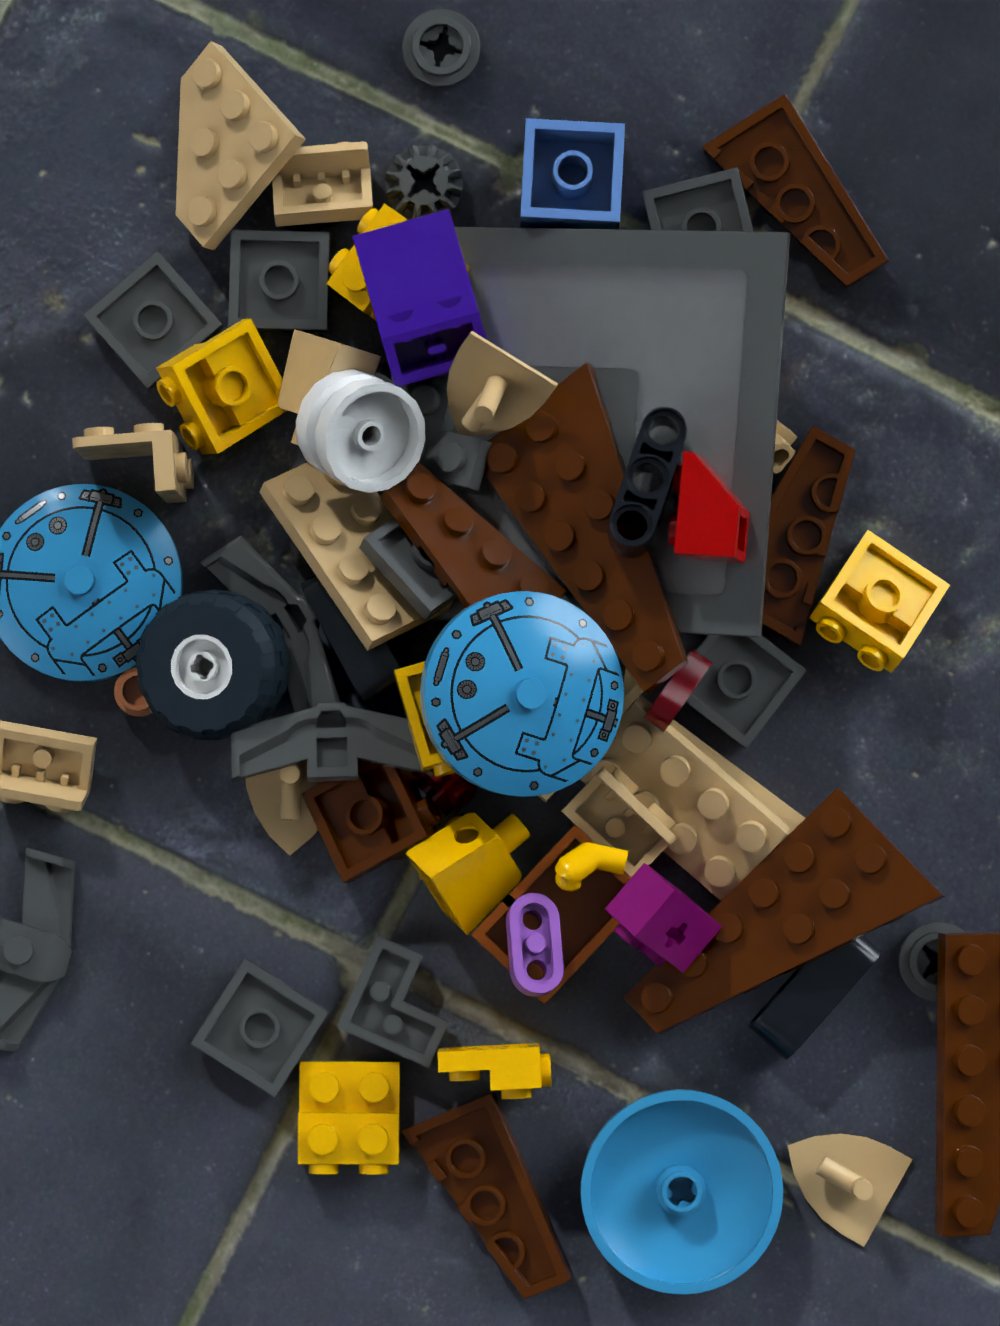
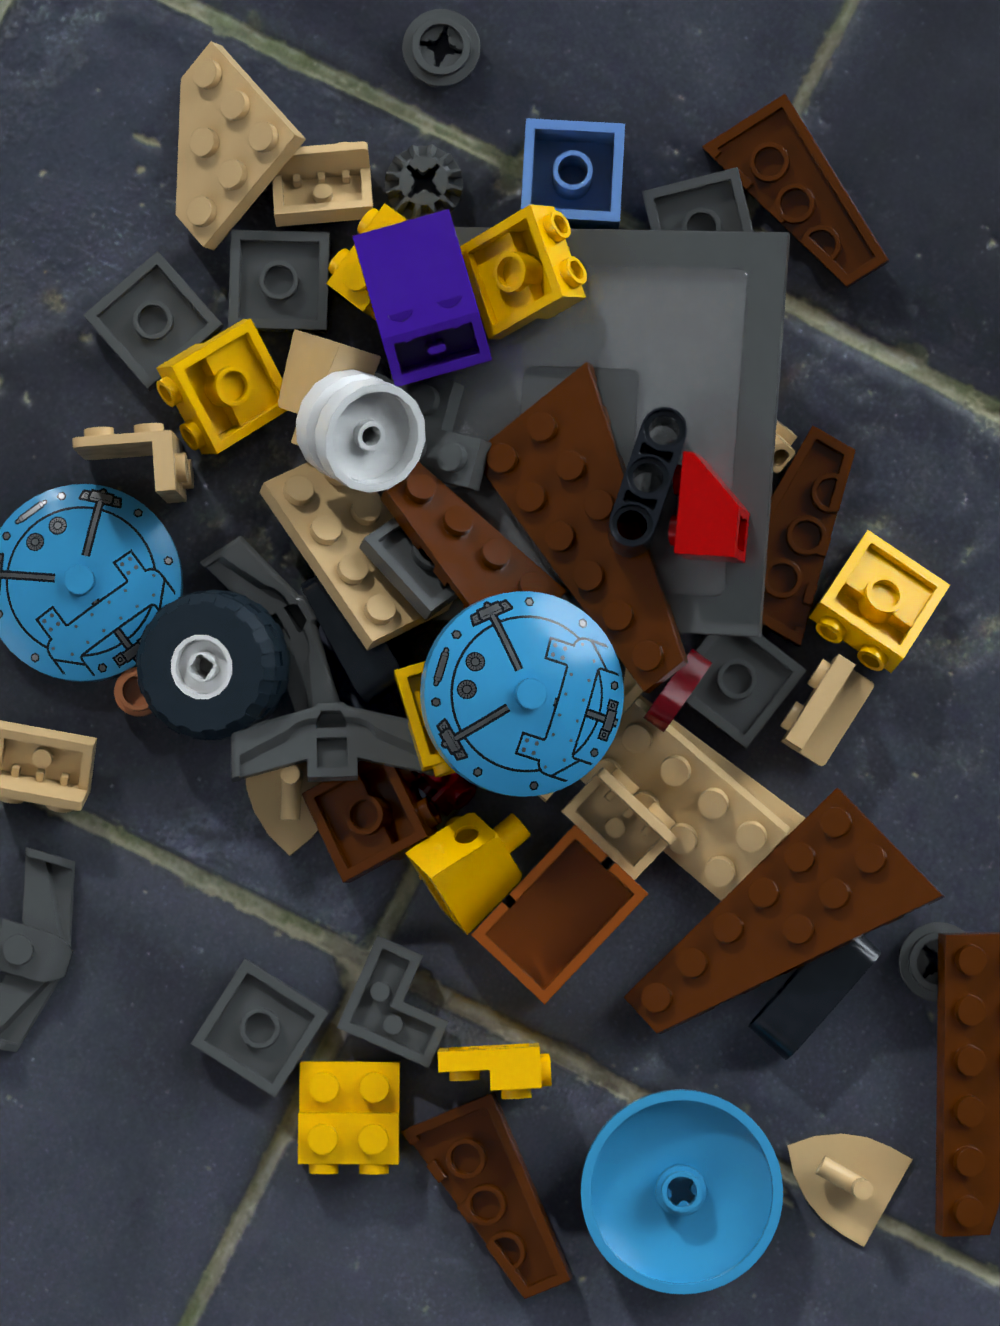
(492, 388): tan shield -> none
(523, 270): none -> yellow plate
(534, 946): medium lavender plate -> none
(586, 859): yellow arm -> none
(661, 920): magenta brick -> none
(829, 710): none -> tan bracket

